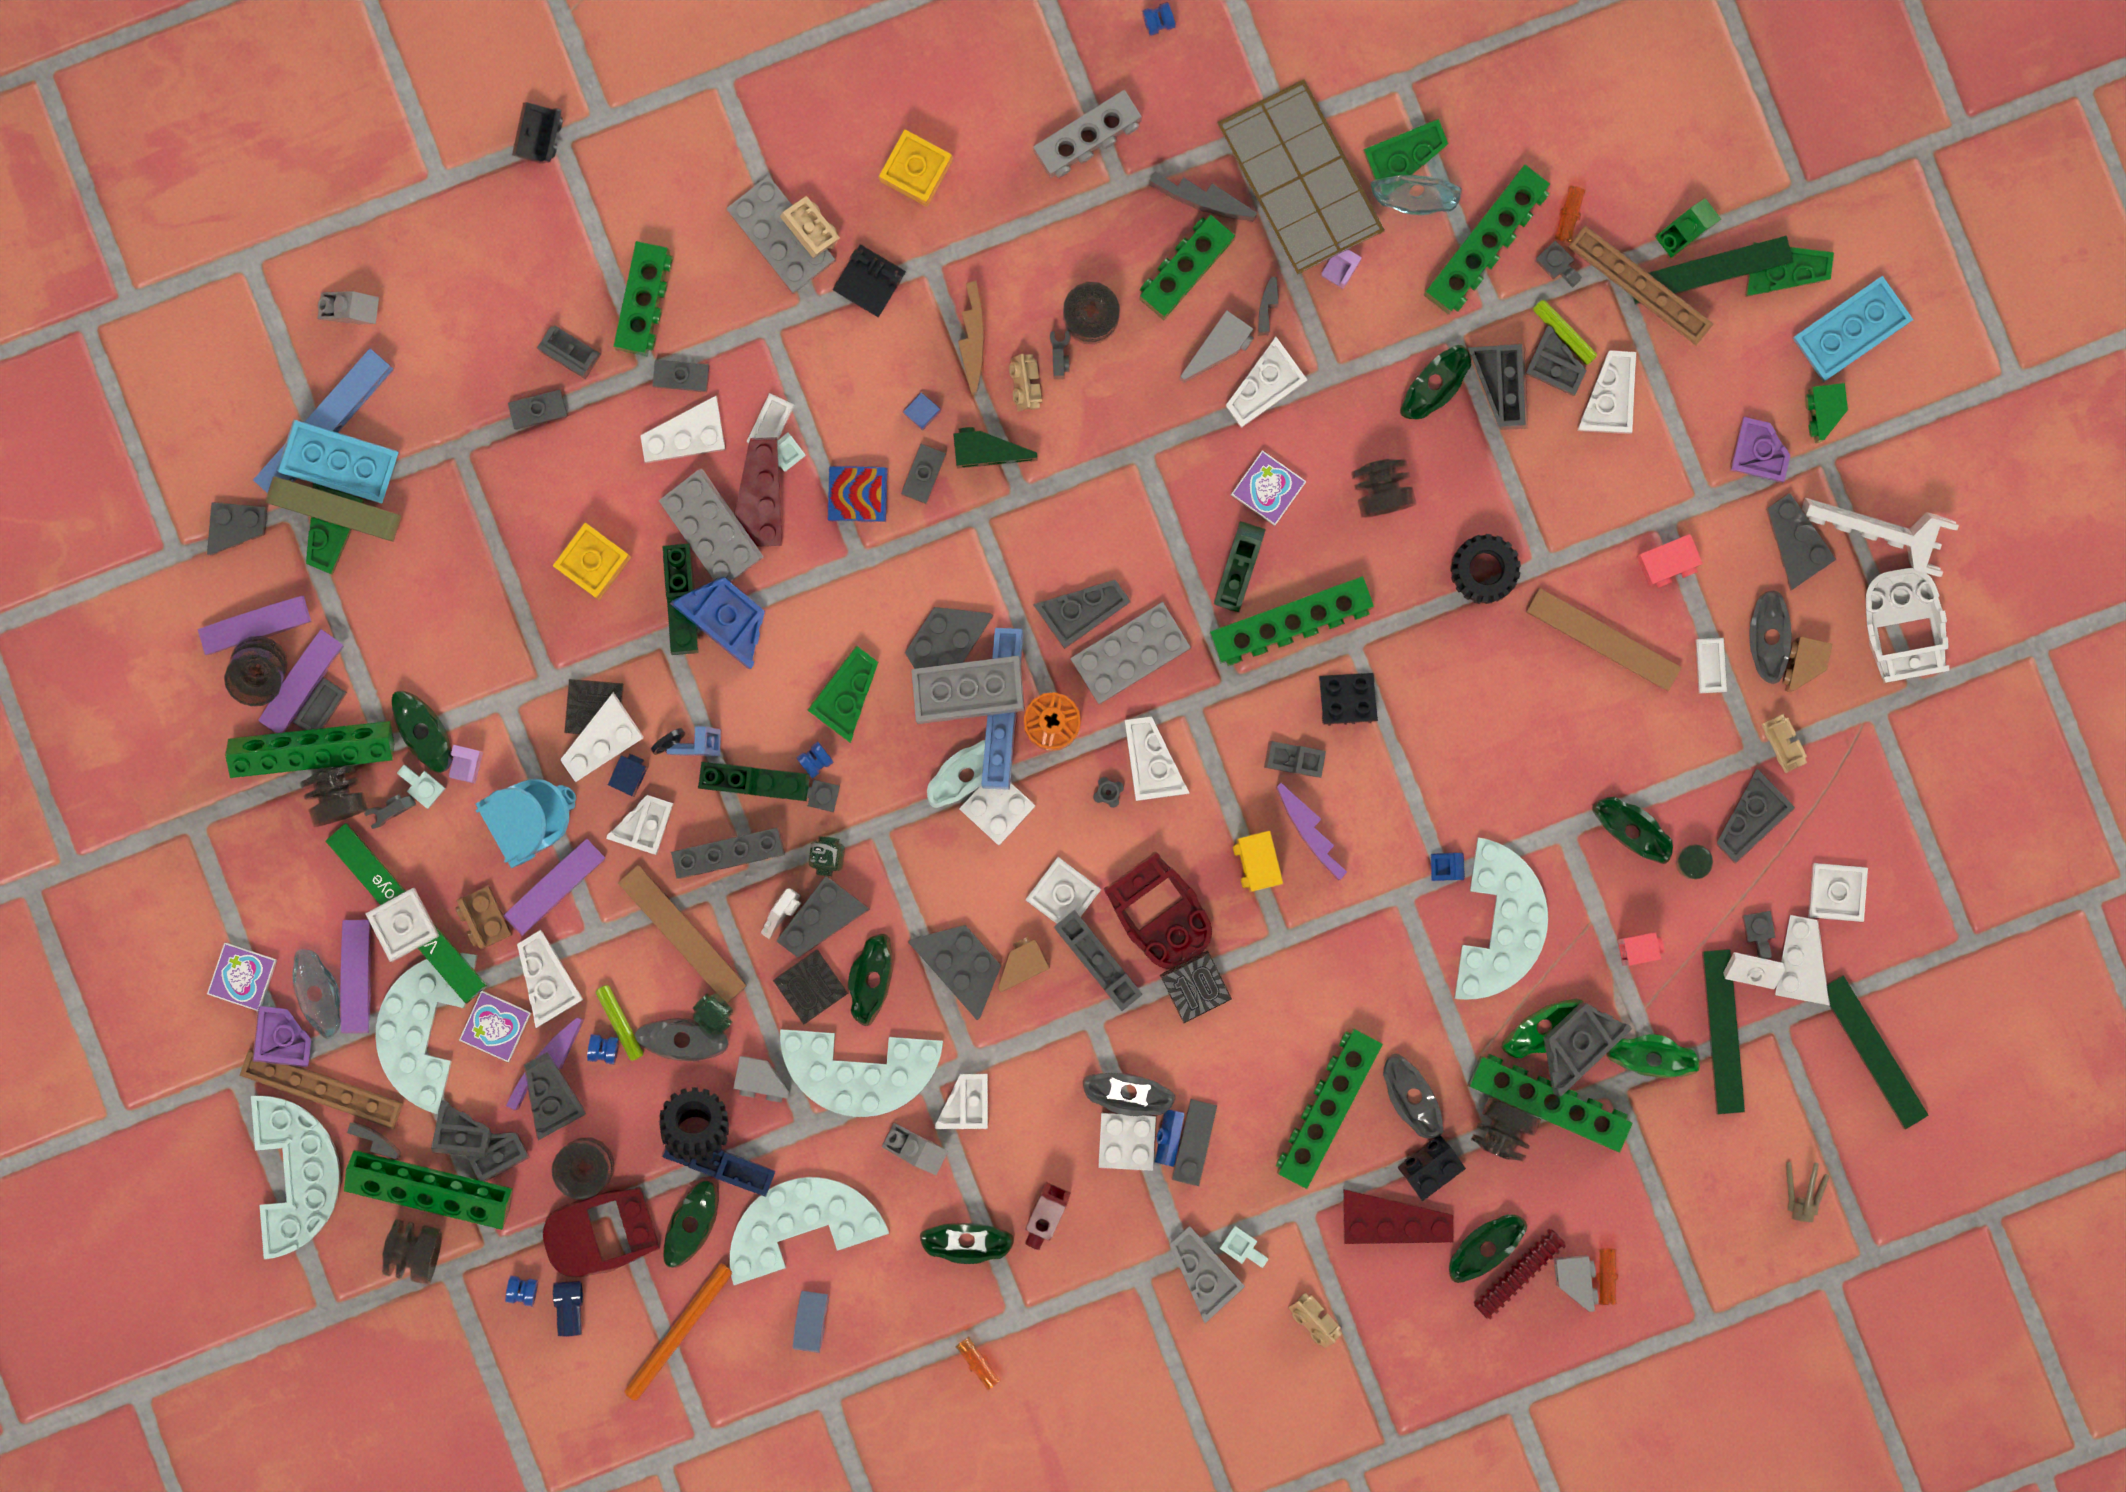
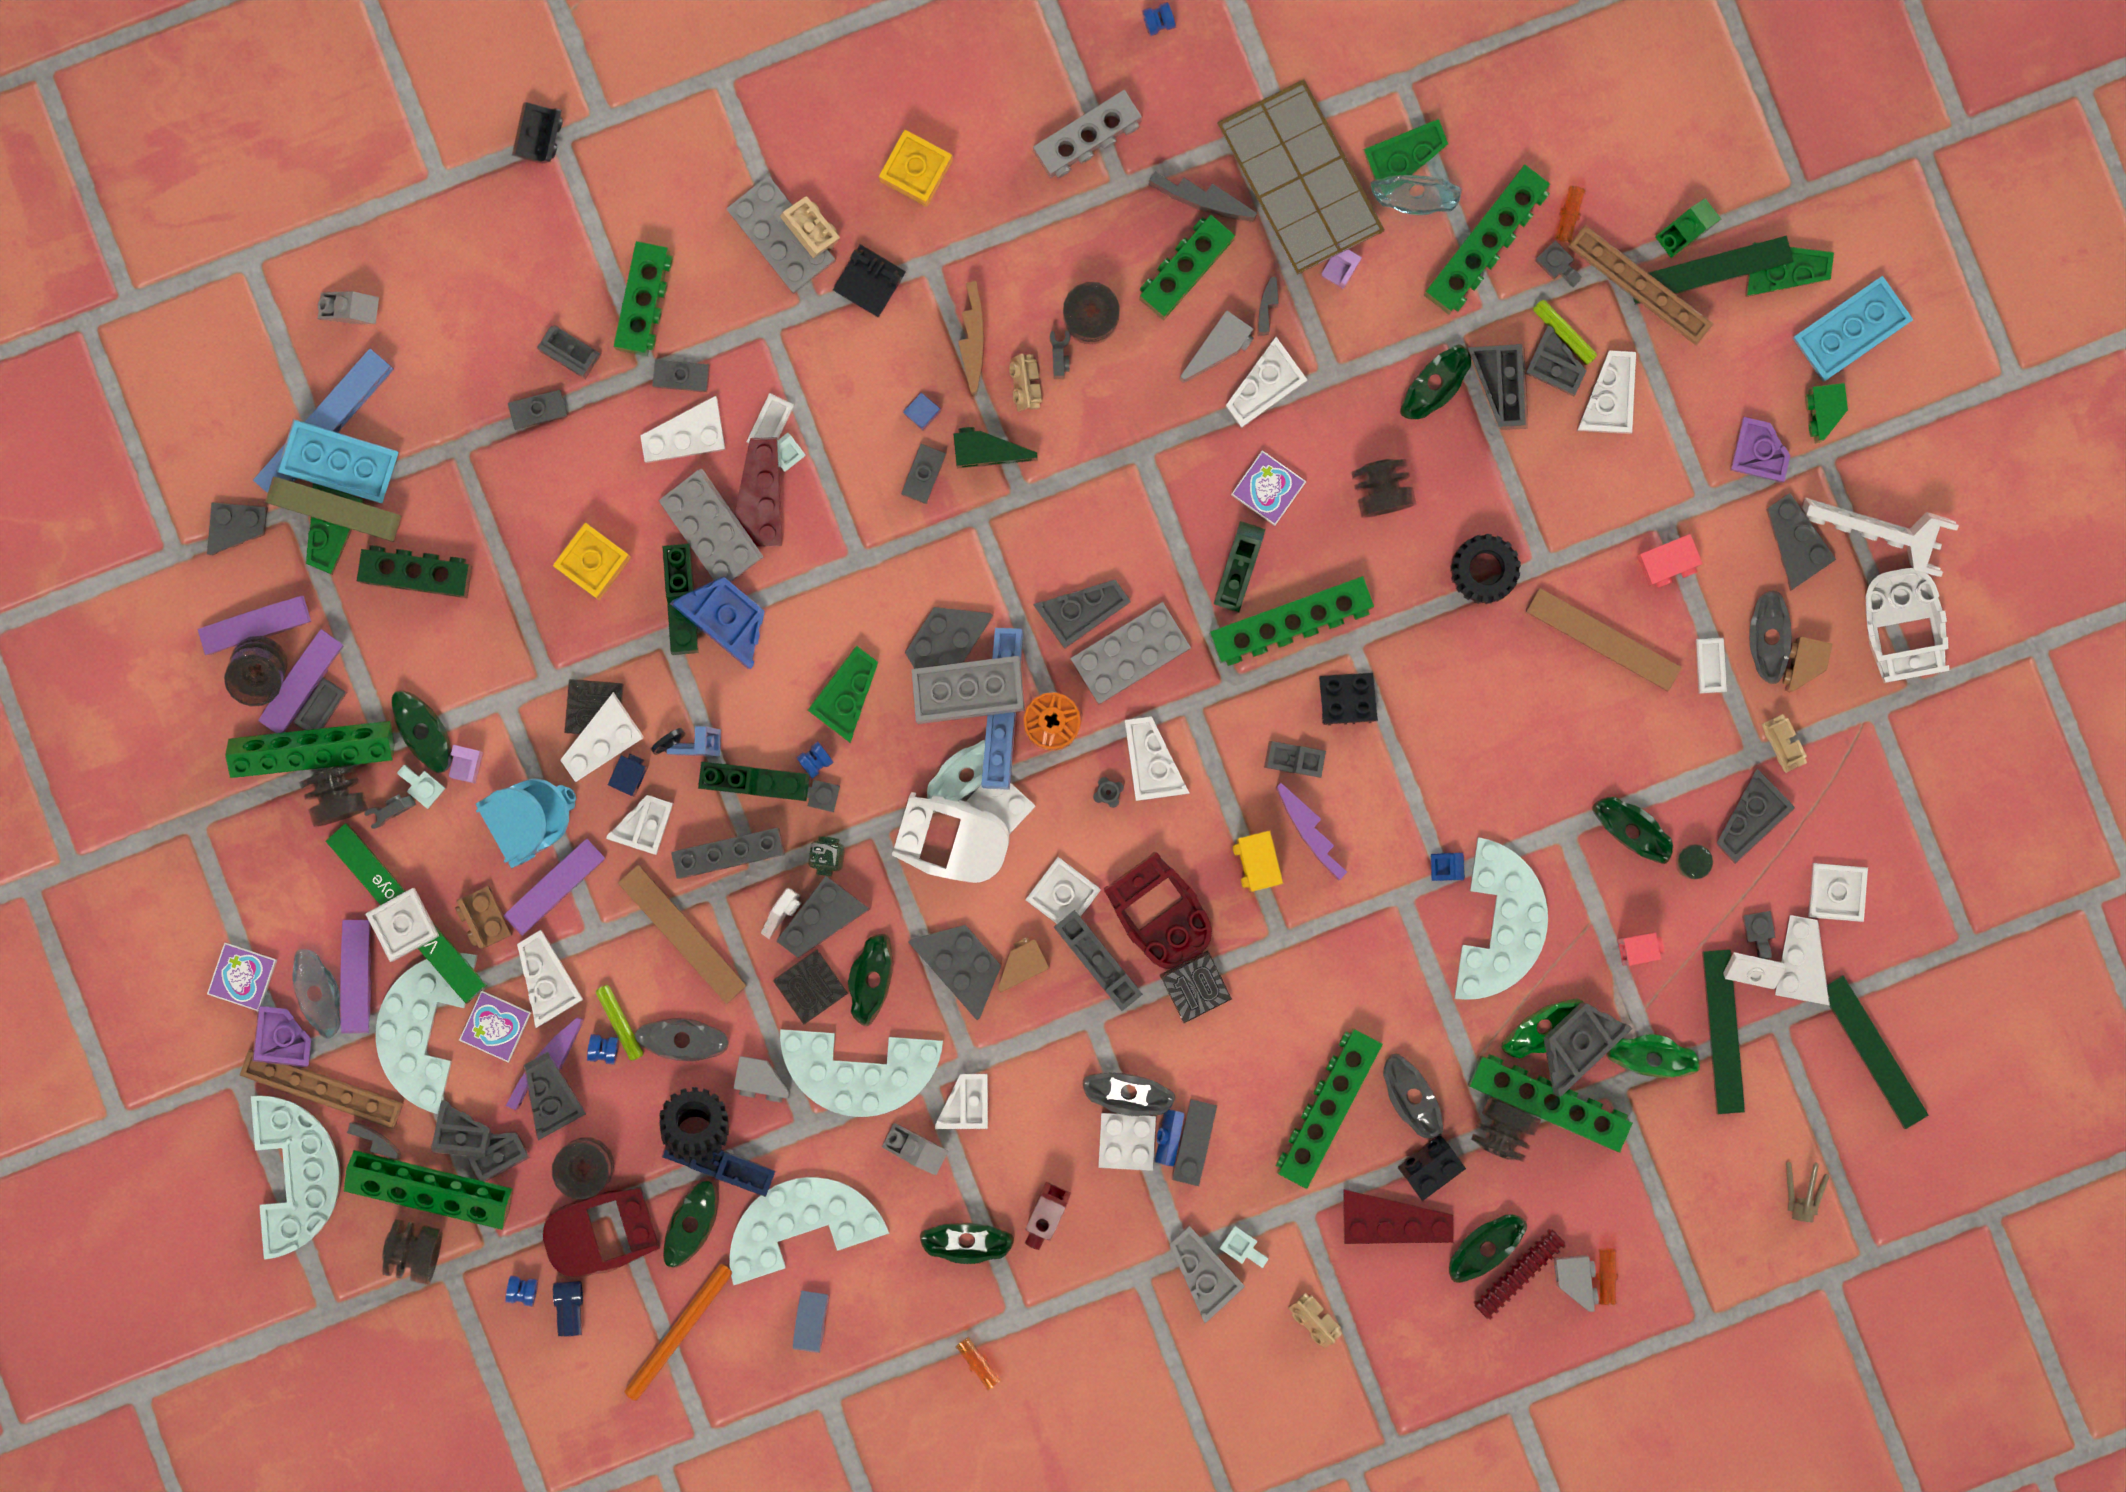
(371, 572): none -> dark green brick
(712, 1013): clear green head -> none
(857, 494): slope -> none
(977, 846): none -> white slope

